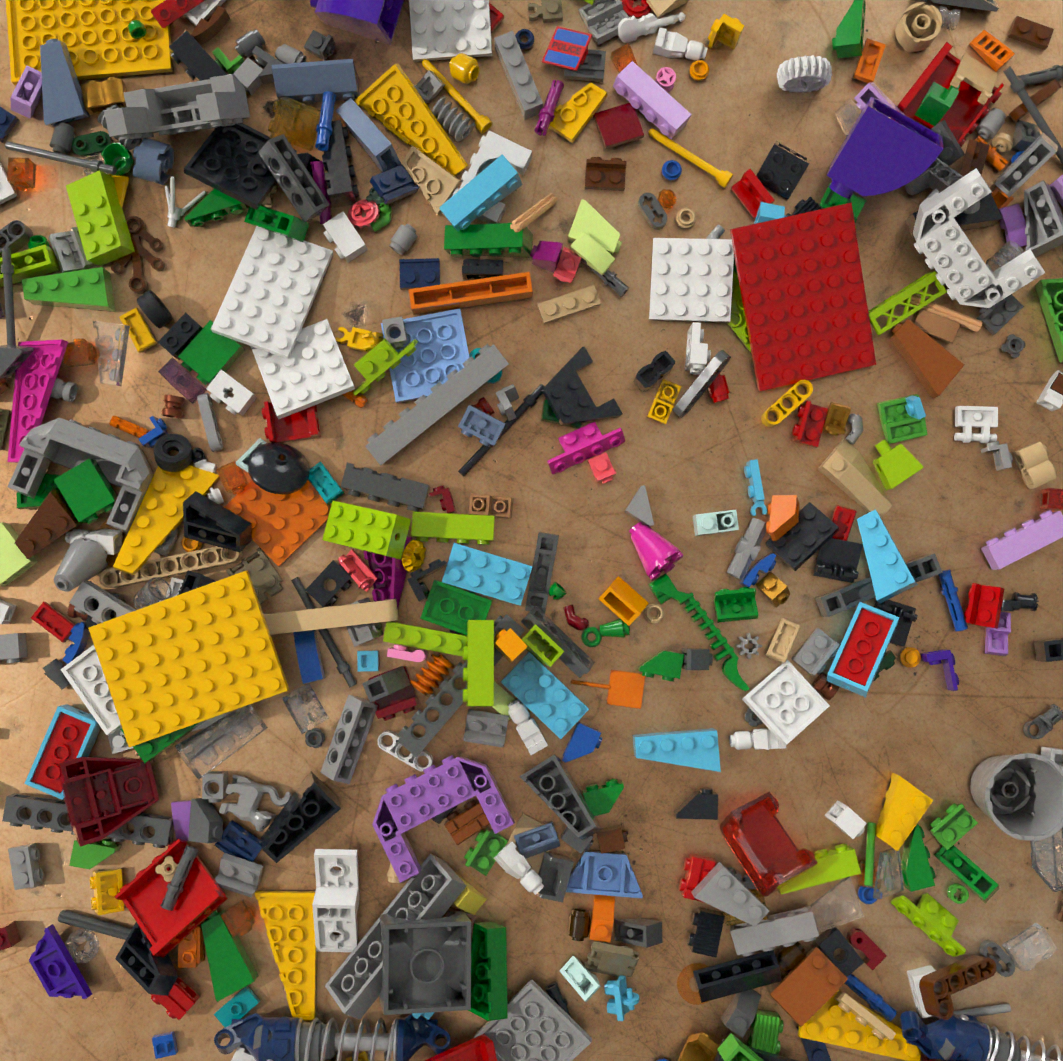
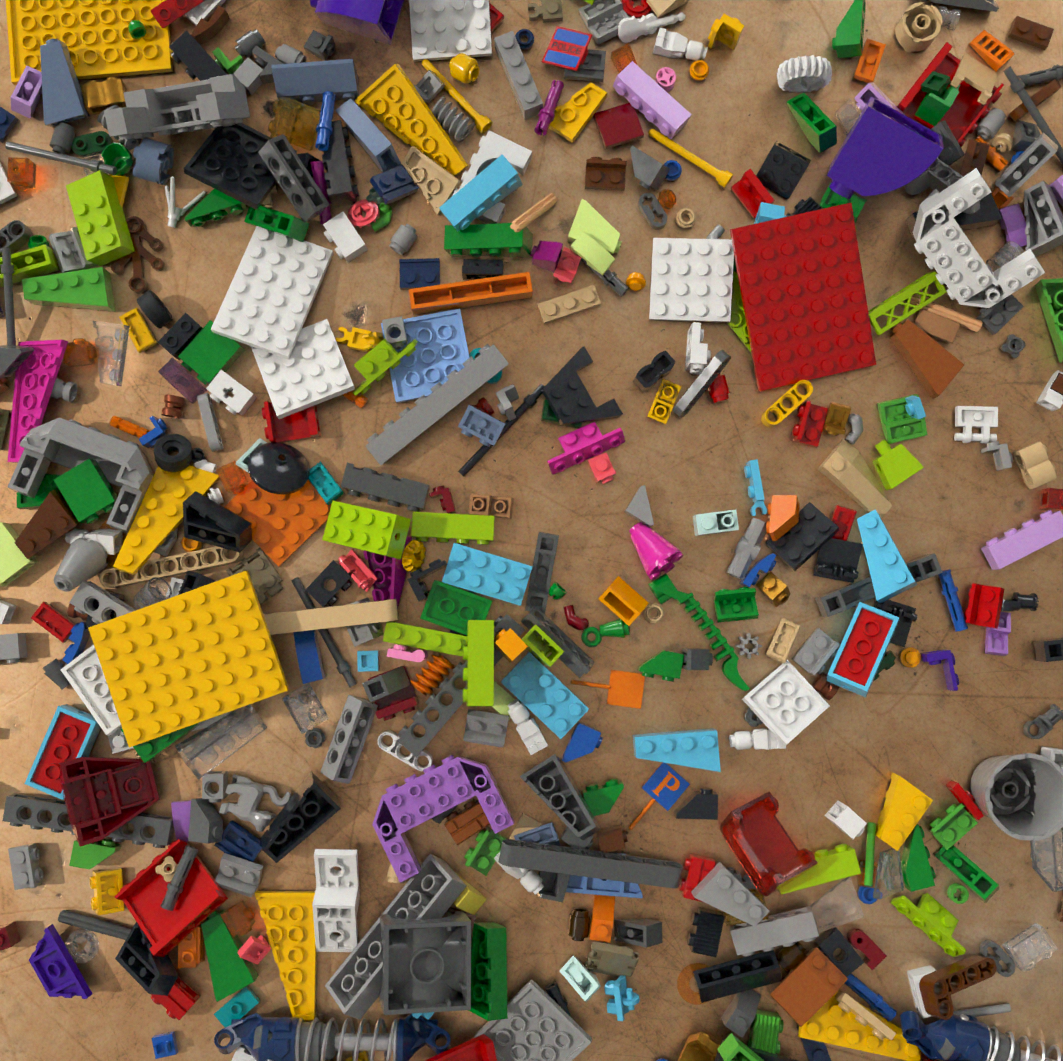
(254, 949): none -> coral bracket
(590, 863): none -> dark grey beam
(636, 281): none -> light orange plate
(648, 169): none -> dark grey slope
(664, 787): none -> blue piece
(814, 123): none -> green slope
(936, 84): none -> dark green tile
(965, 798): none -> red plate

